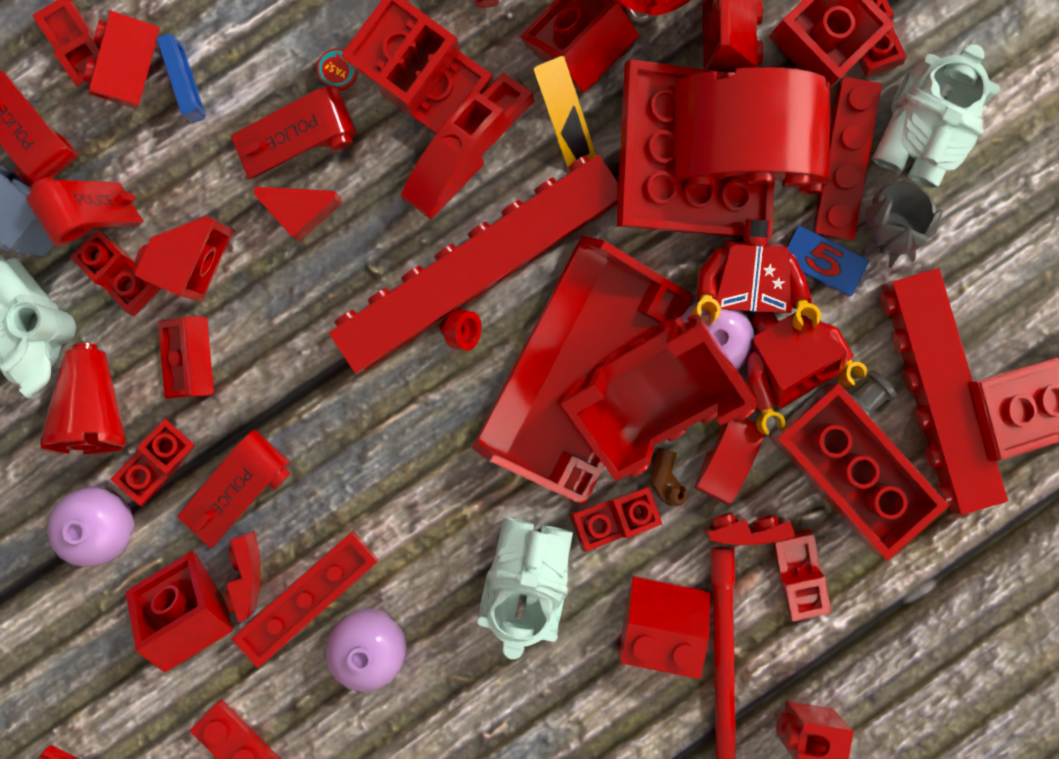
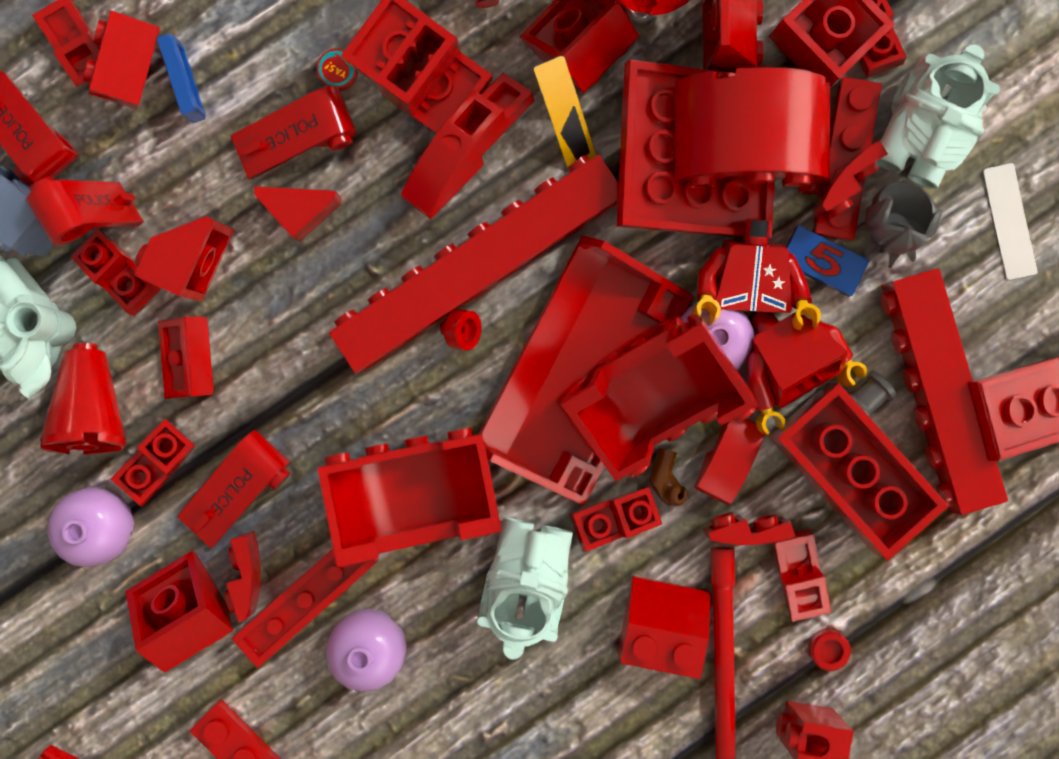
(408, 496): none -> red cylinder
(829, 649): none -> red tile
(843, 185): none -> red slope
(1010, 221): none -> white sticker

